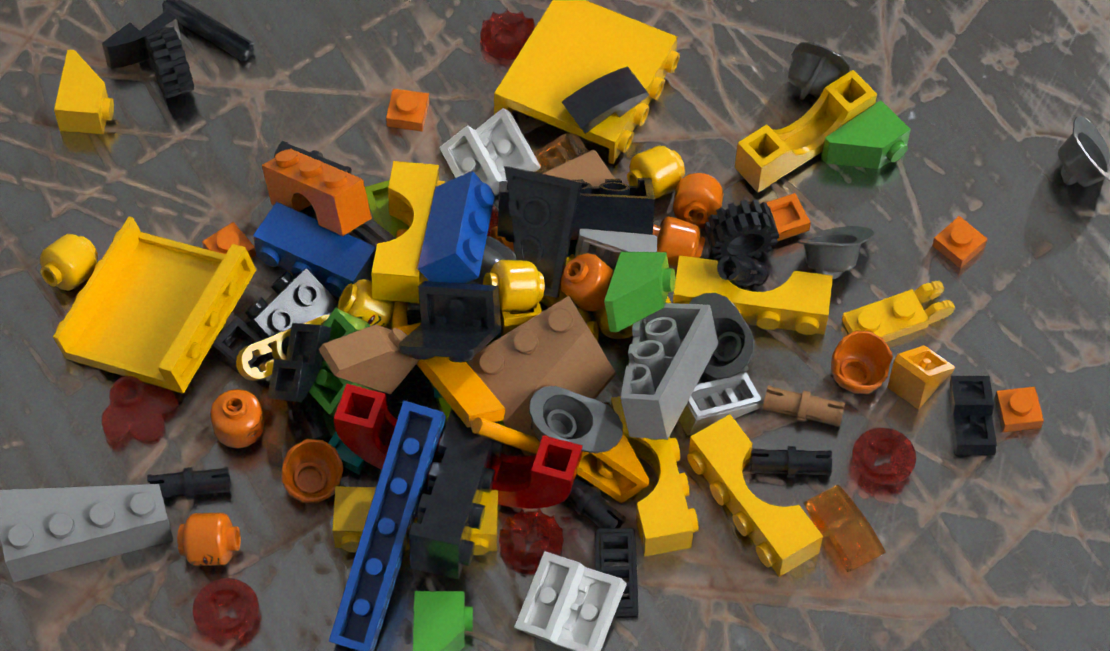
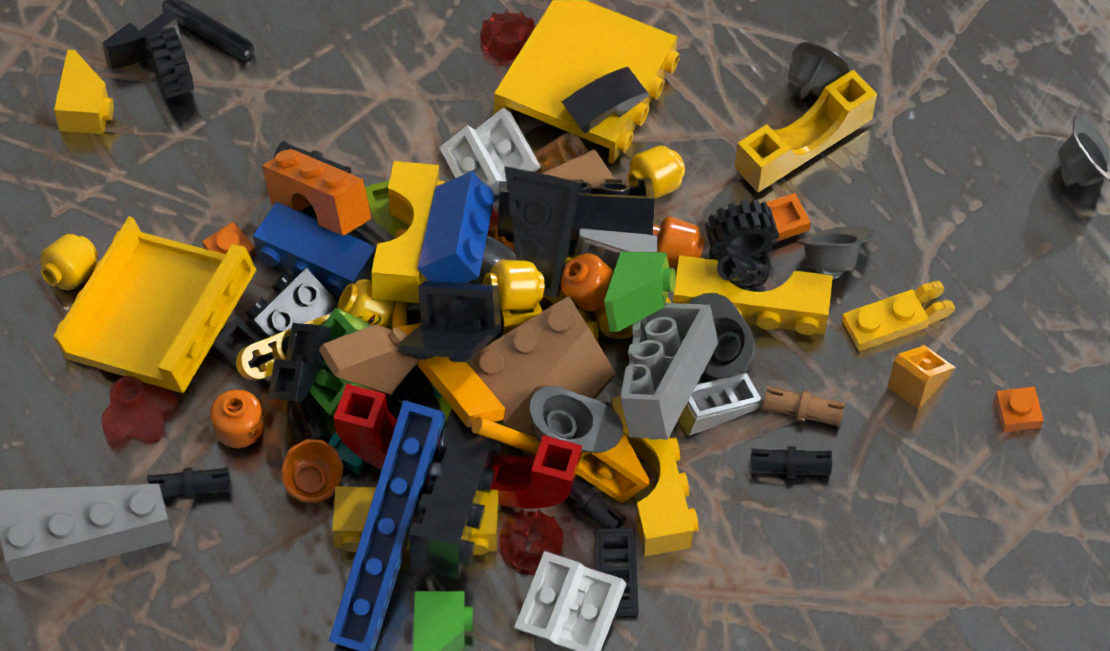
(208, 539): orange head -> none
(225, 593): clear red gear -> none
(407, 110): orange plate -> none
(697, 197): orange head -> none
(781, 534): yellow arch -> none
(846, 526): clear orange slope -> none
(861, 362): orange hair -> none
(868, 139): bright green slope -> none
(882, 441): clear red gear -> none
(959, 242): orange plate -> none
(972, 415): black slope -> none

